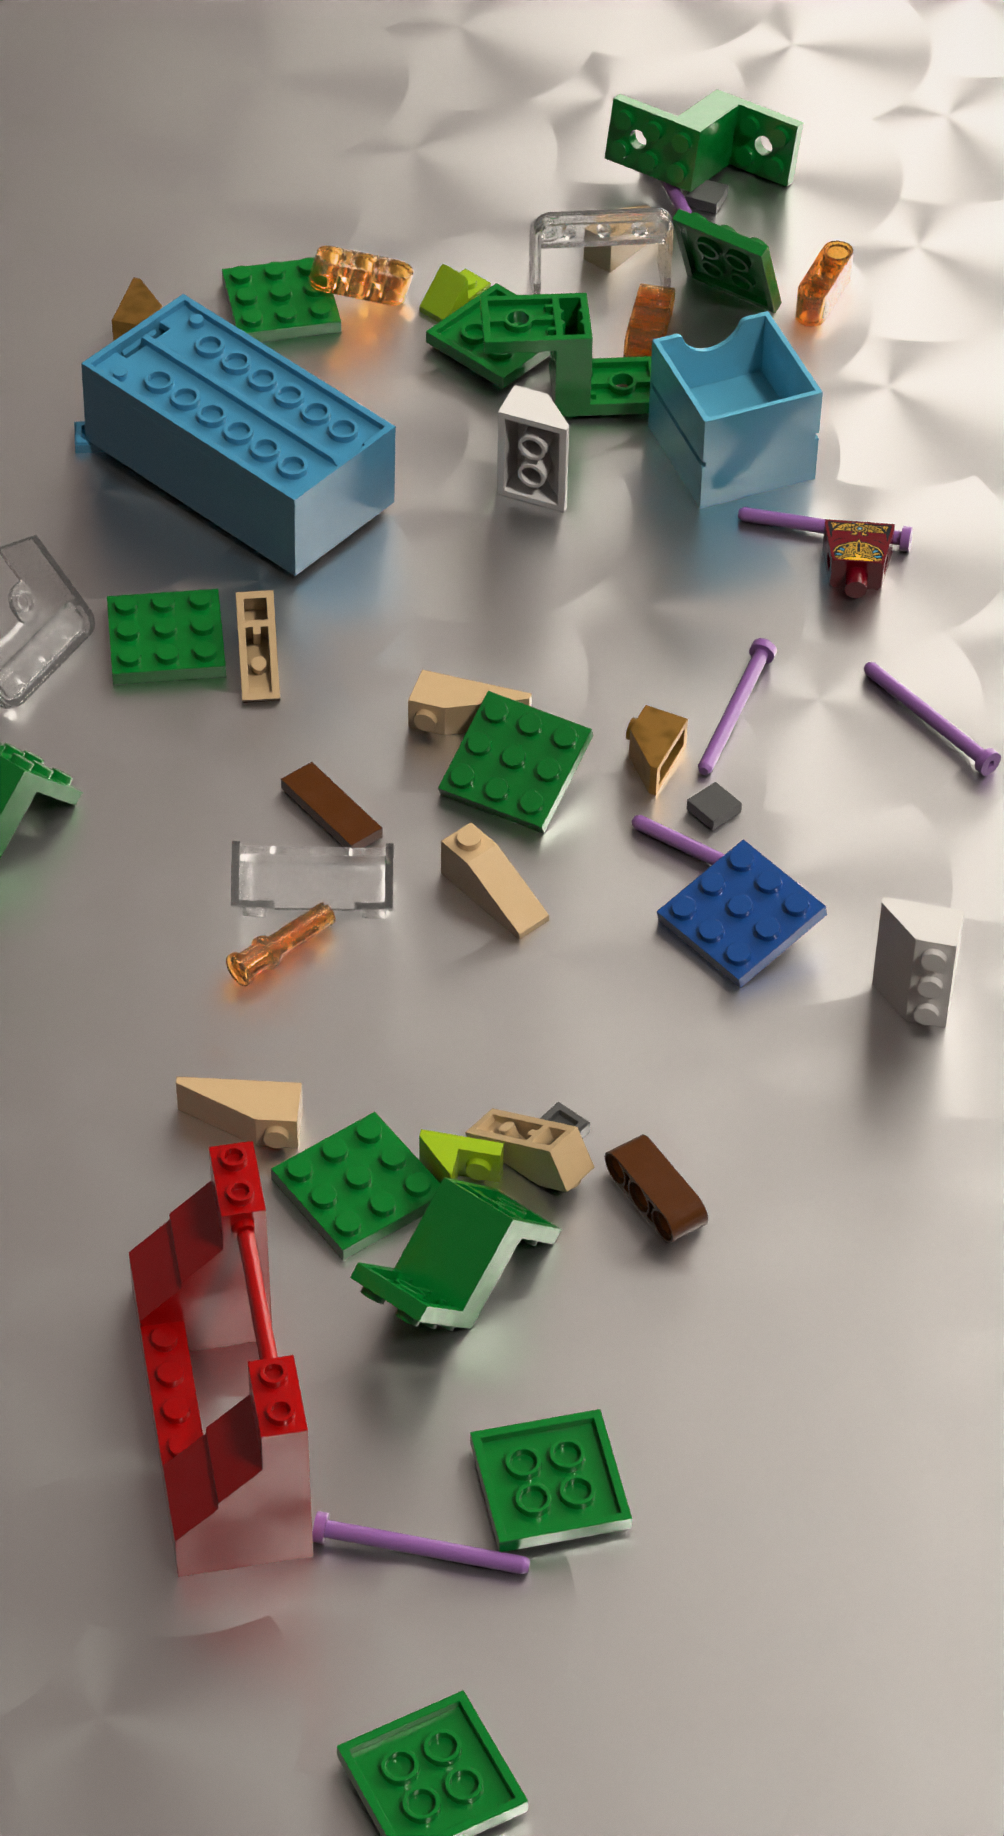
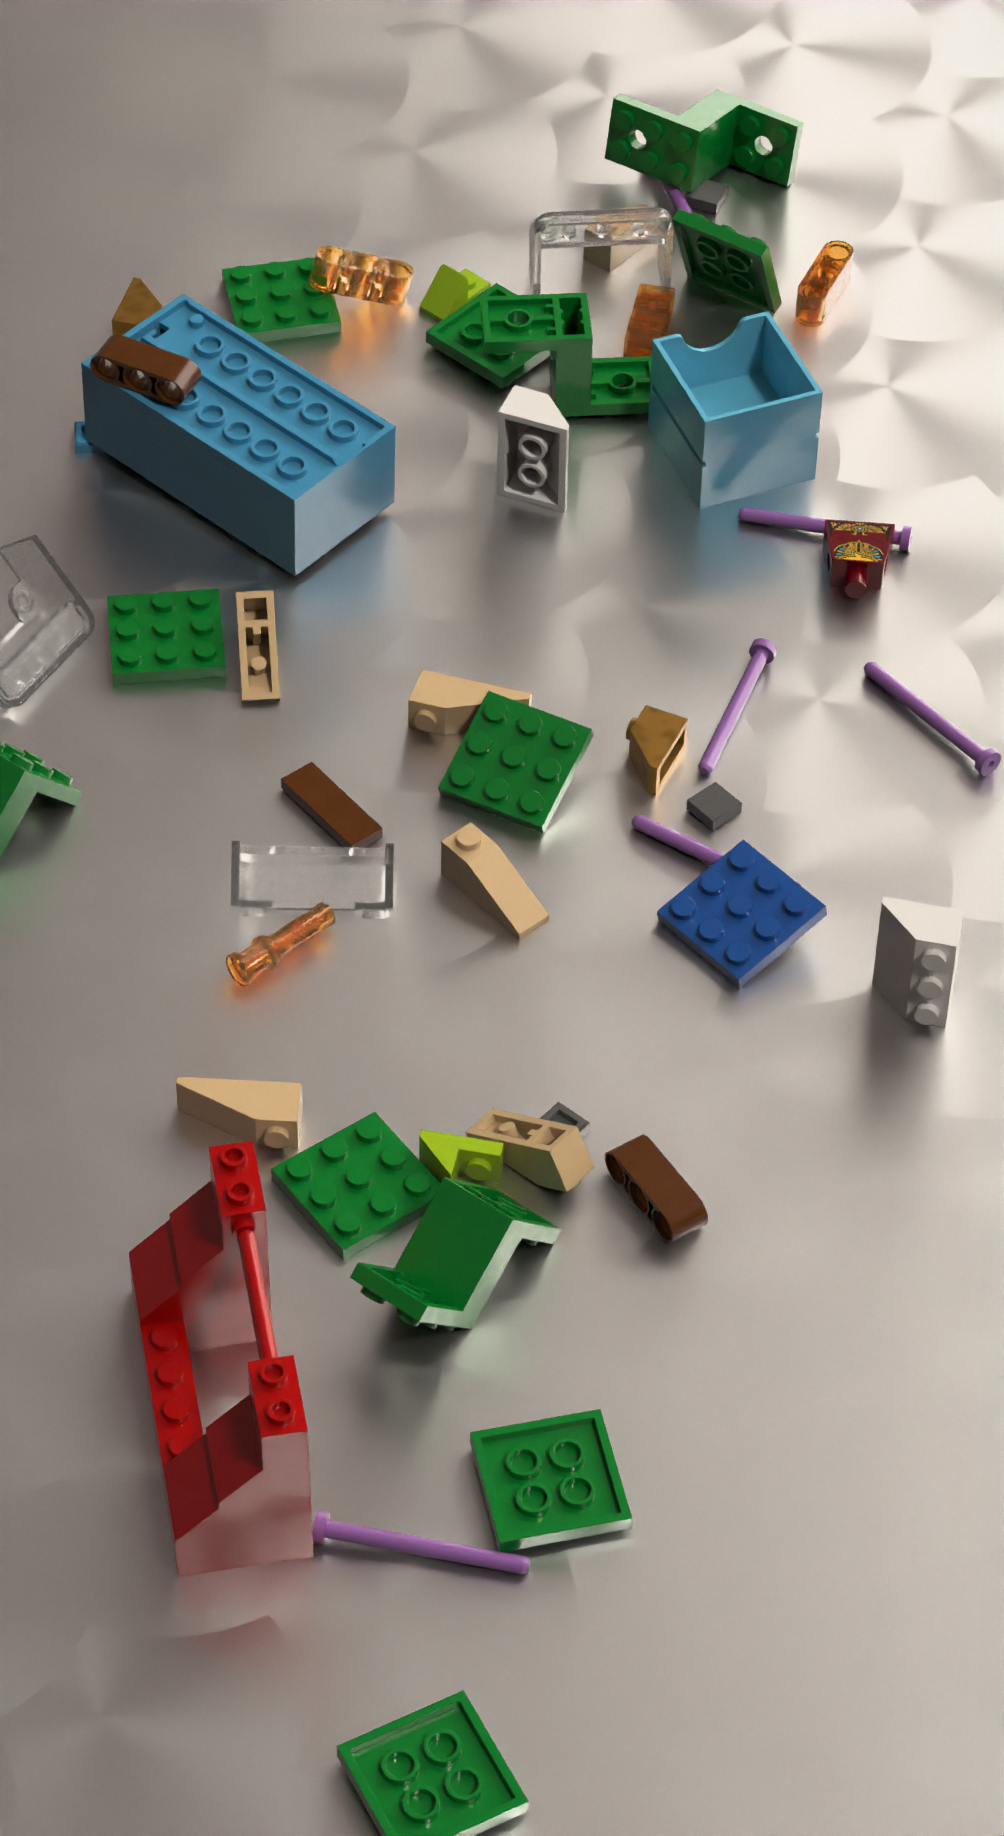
(145, 369): none -> reddish brown beam

